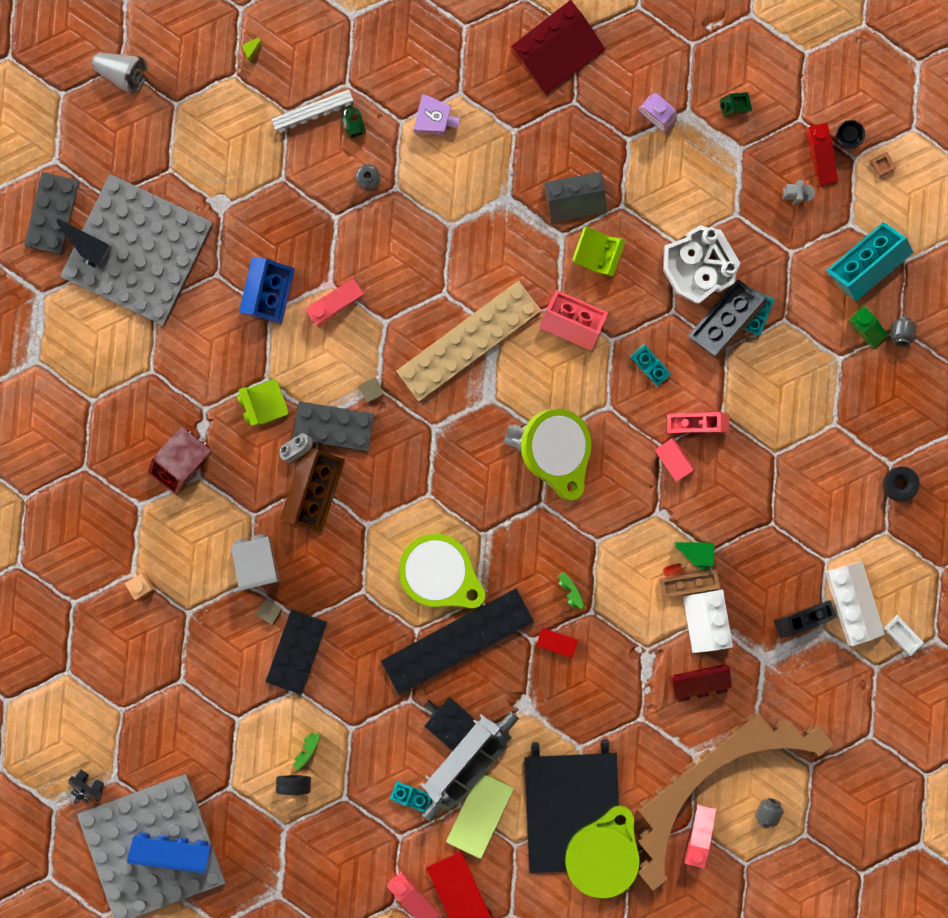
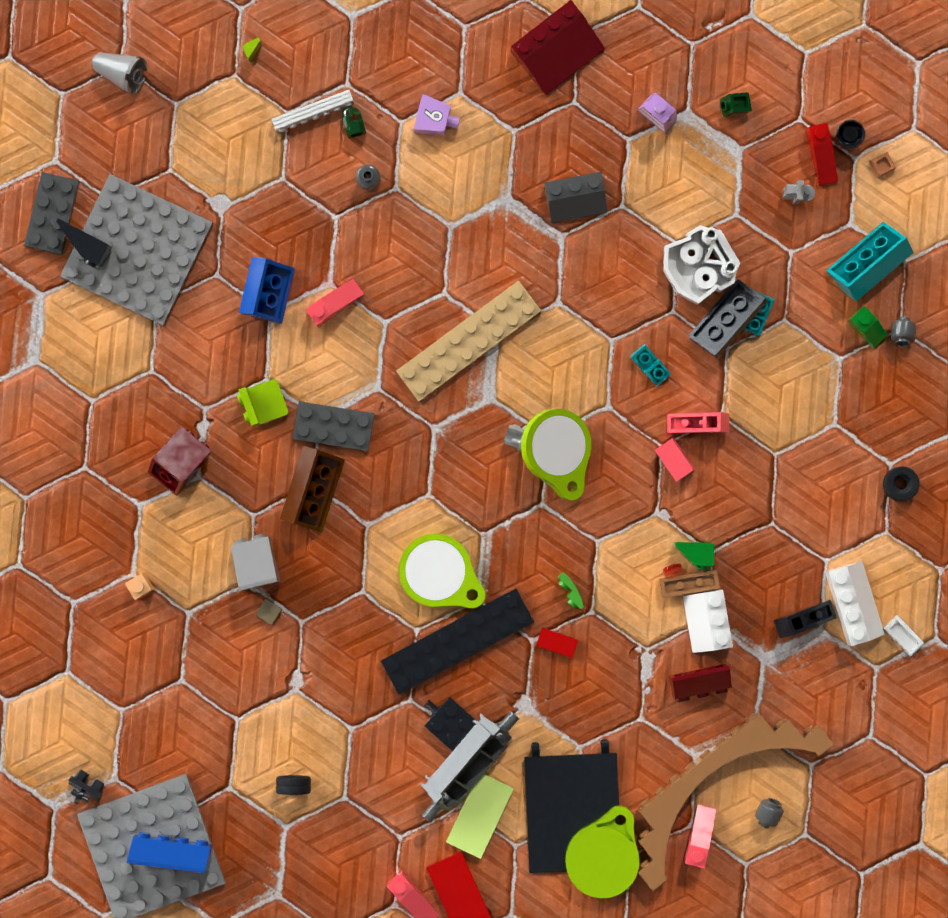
(296, 448): light grey plate -> none
(296, 651): black plate -> none
(310, 745): bright green slope -> none
(371, 390): dark tan tile -> none
(411, 796): teal slope -> none
(573, 320): coral slope -> none
(598, 252): lime bracket -> none

